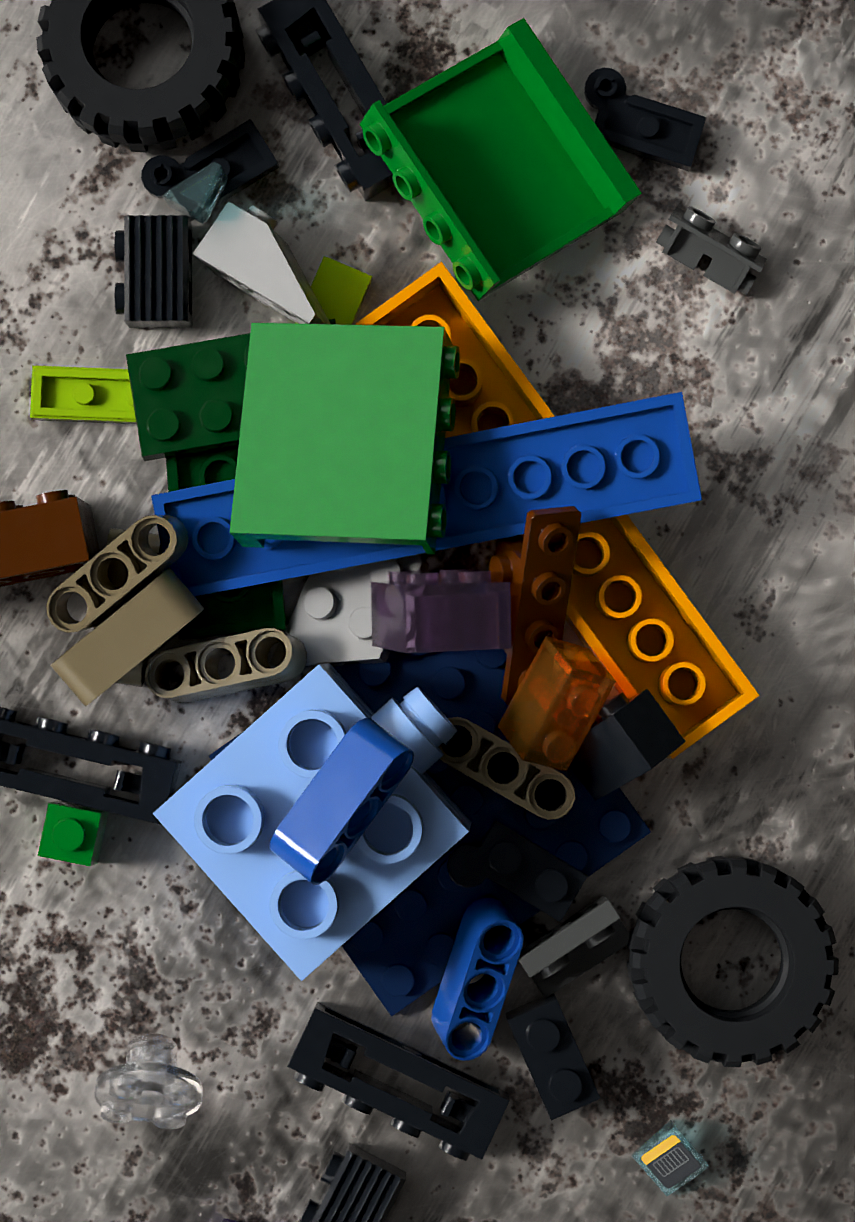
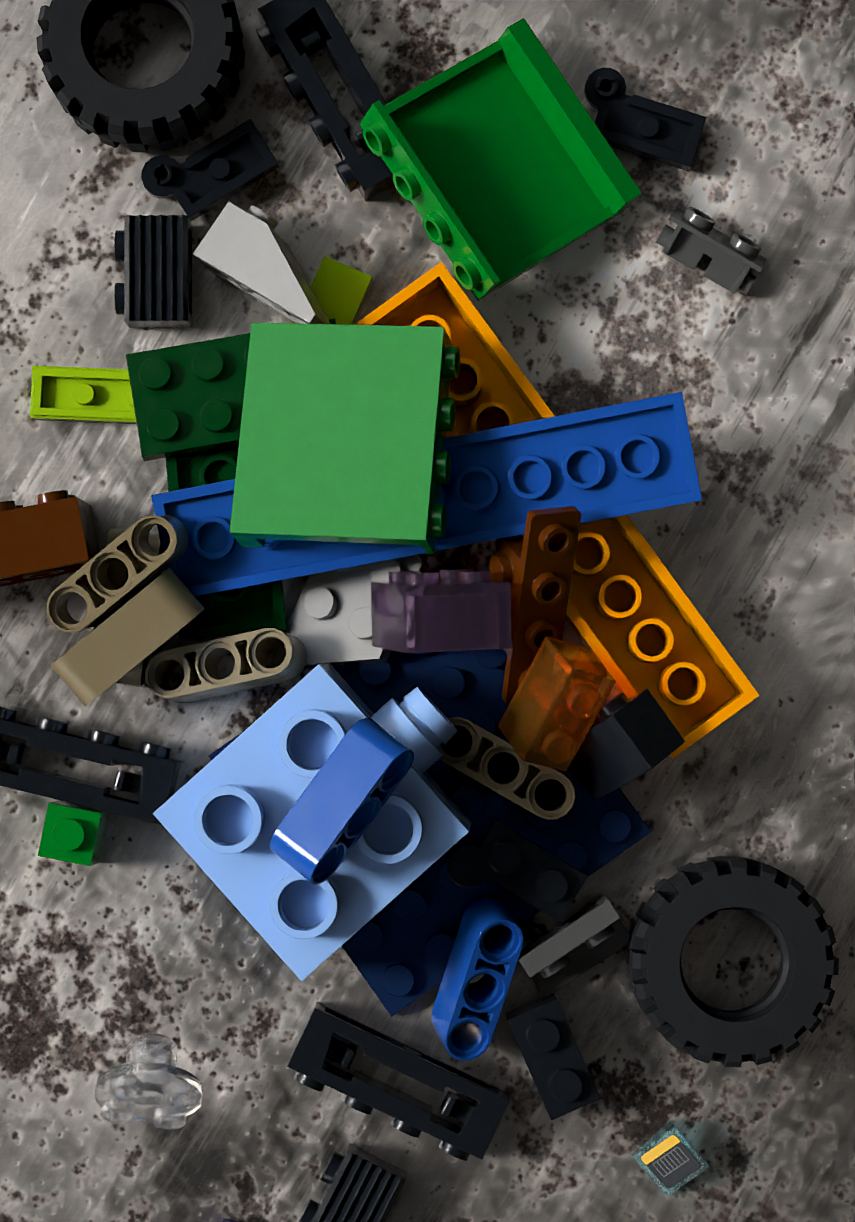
(198, 193): clear light blue slope -> none

